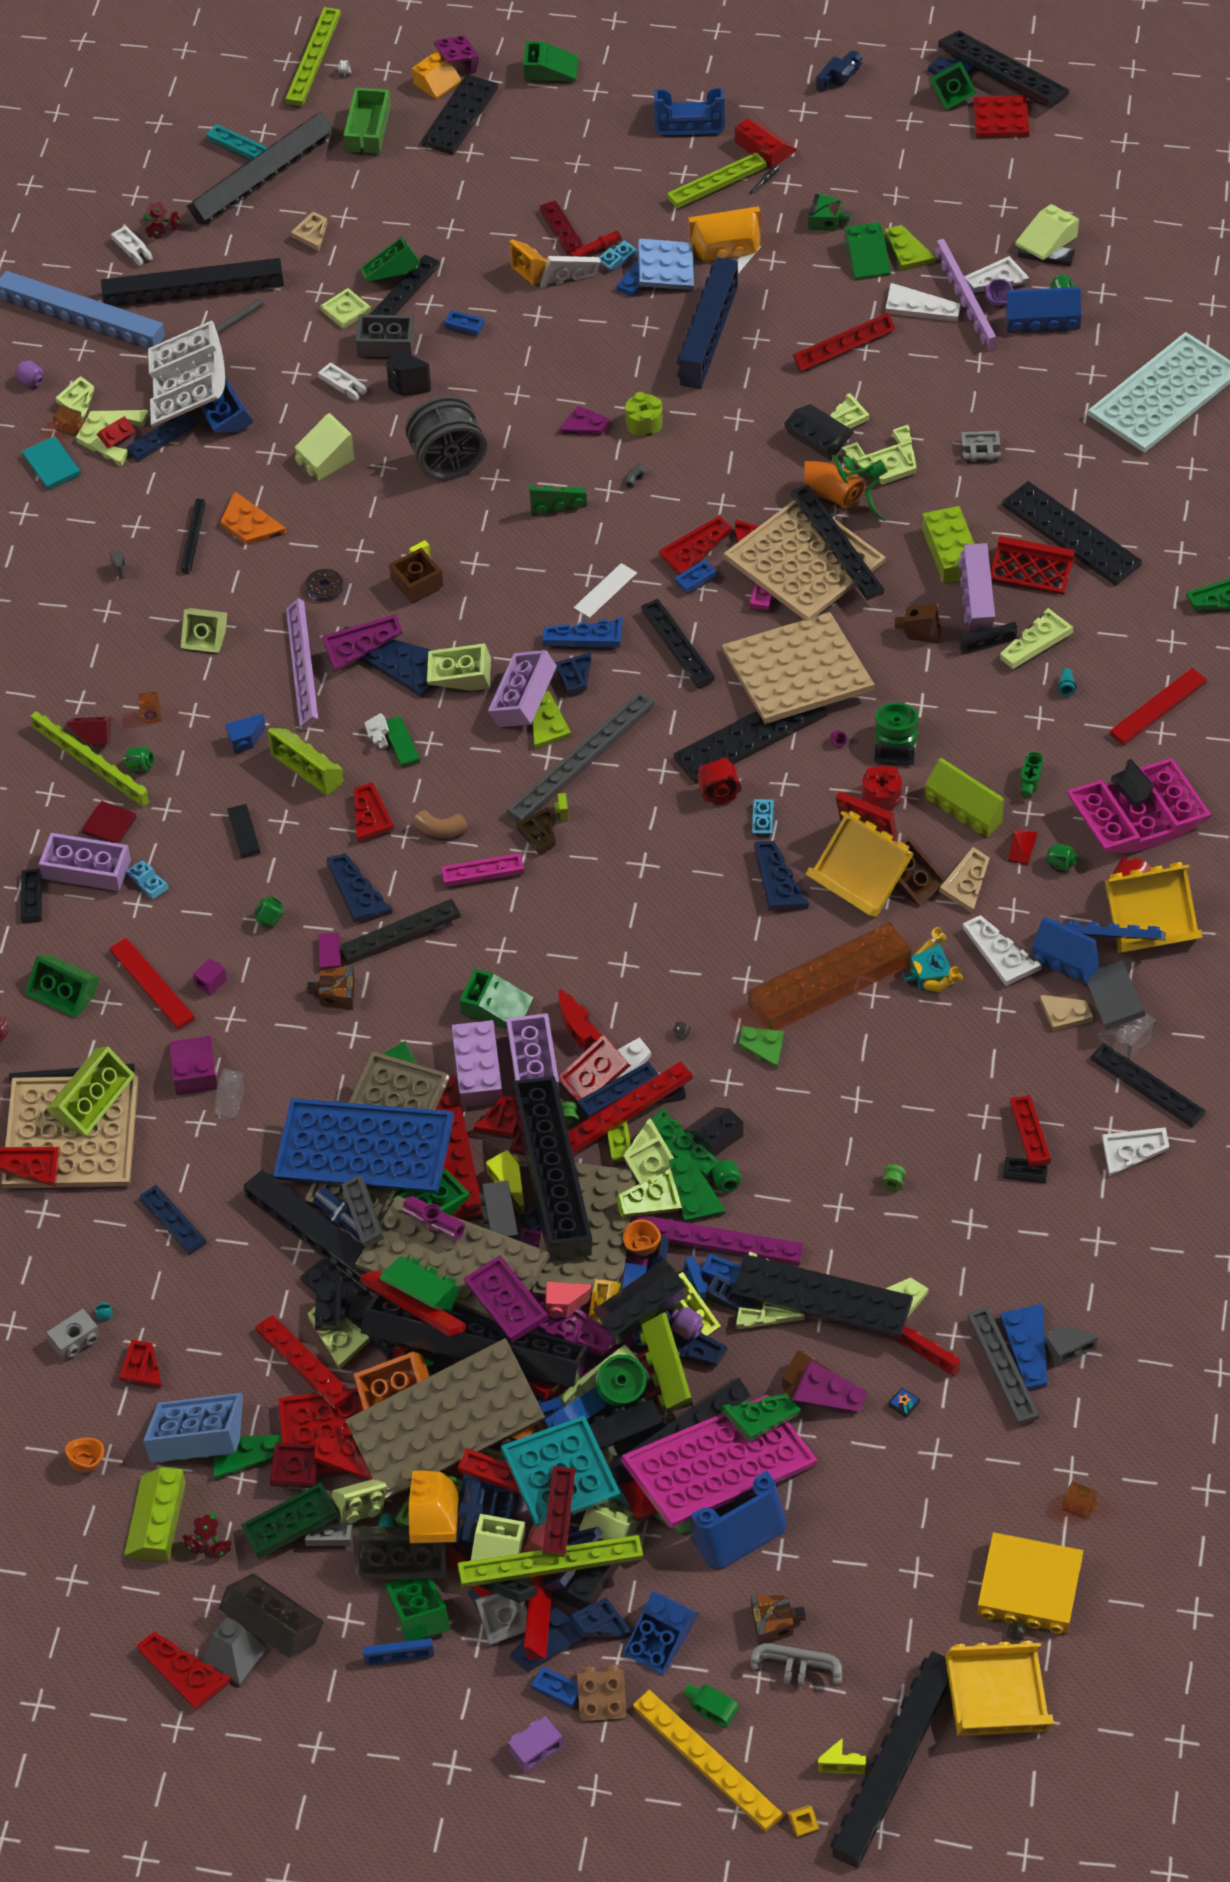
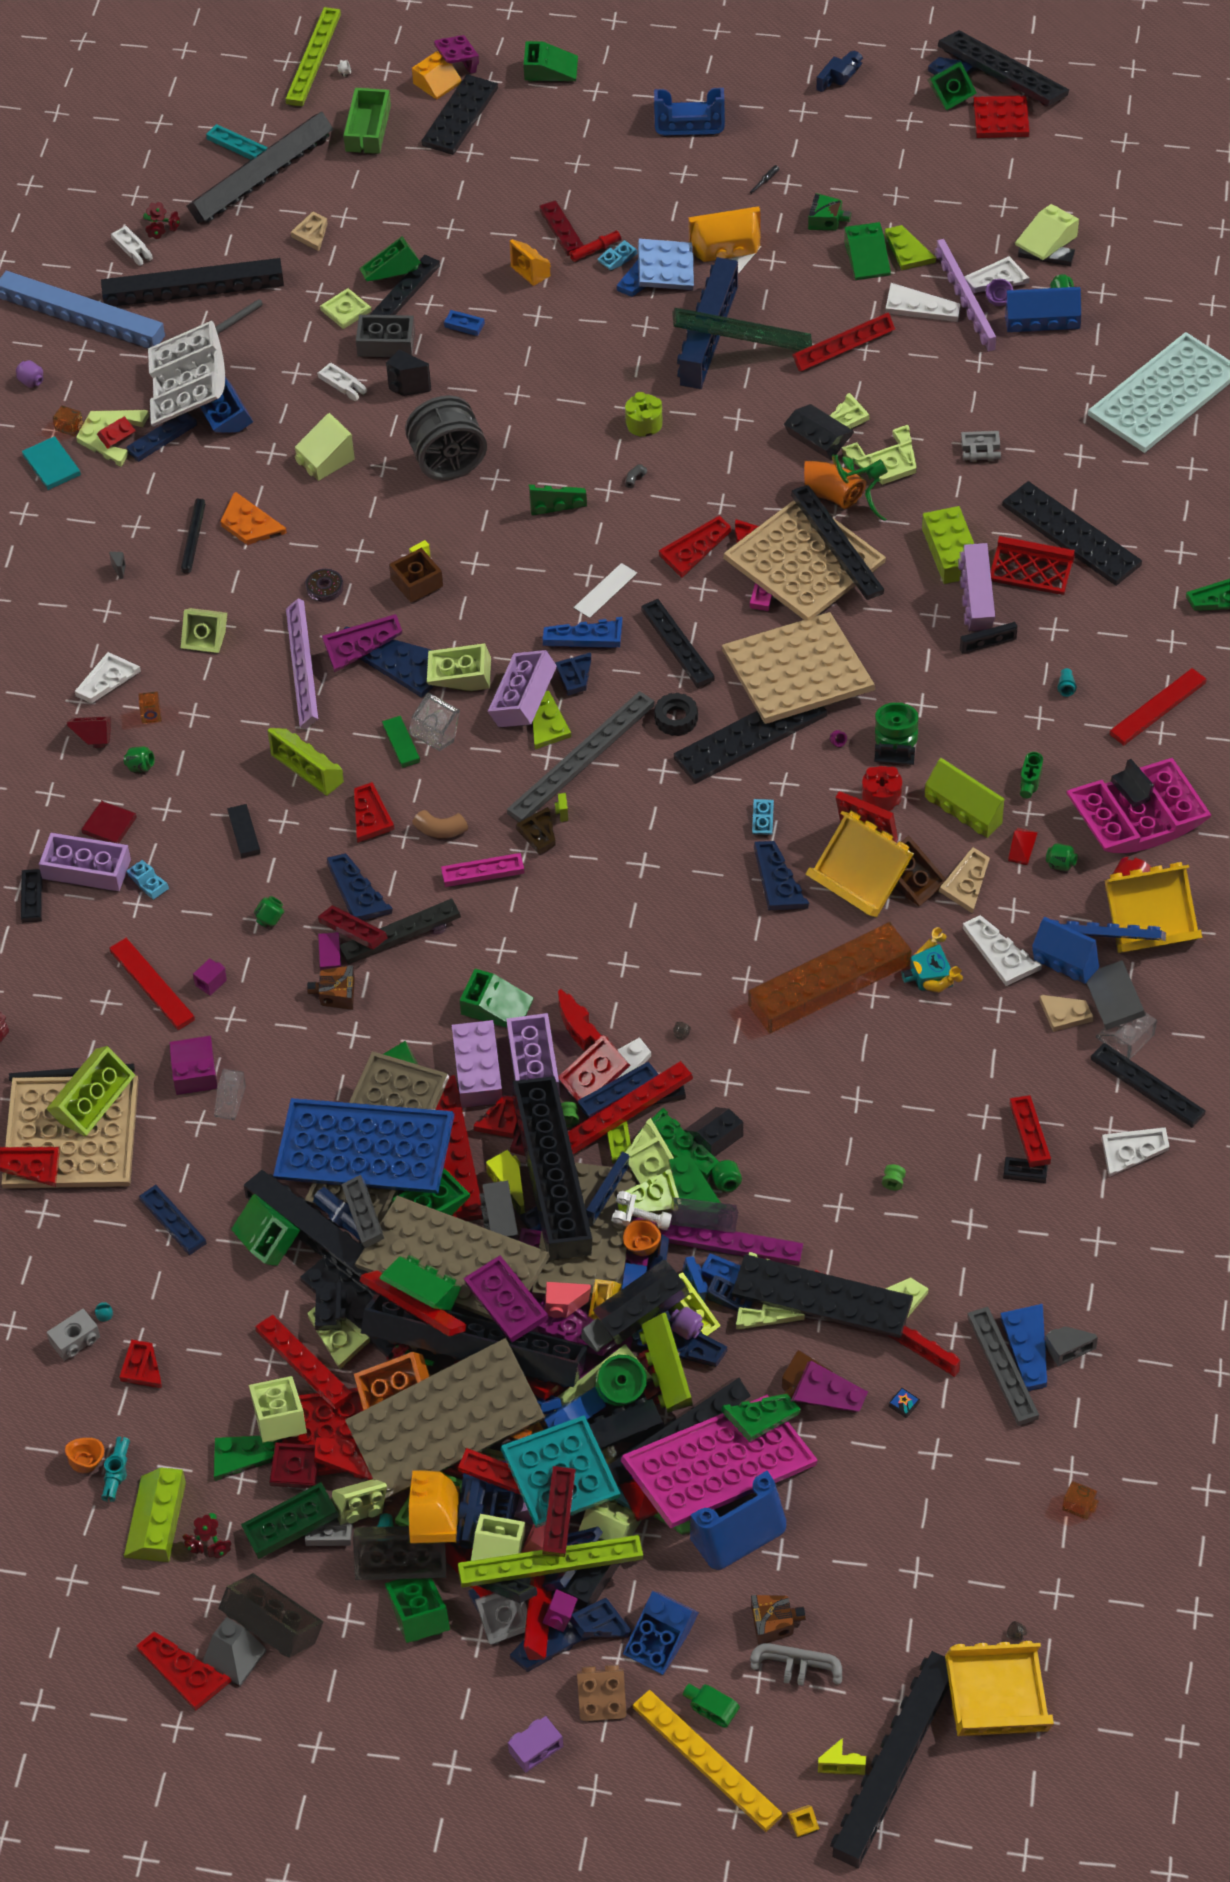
(61, 985): green slope -> none
(77, 396): yellowish green wing -> none
(90, 759): lime plate -> none
(105, 677): none -> white wing
(115, 1460): none -> teal pin
(194, 1428): medium blue slope -> none
(245, 732): blue slope -> none
(264, 1231): none -> green slope
(278, 1409): none -> yellowish green slope
(352, 927): none -> dark red plate
(376, 728): white plate -> none
(398, 1651): blue tile -> none
(424, 1212): magenta piece -> none
(434, 722): none -> clear slope
(556, 1687): blue plate -> none
(559, 1610): none -> magenta brick
(565, 267): white wing -> none
(585, 422): magenta wing -> none
(596, 1335): none -> dark grey slope
(607, 1188): none -> dark blue tile
(620, 1217): none -> white bar
(676, 701): none -> black tyre
(695, 576): blue plate -> none
(703, 1214): none -> clear purple brick
(716, 180): lime plate -> none
(719, 781): red brick -> none
(741, 329): none -> clear green plate
(757, 138): red slope -> none
(762, 1043): bright green wing -> none
(921, 623): reddish brown torso -> none
(1030, 1583): yellow panel -> none
(1042, 635): yellowish green wing -> none

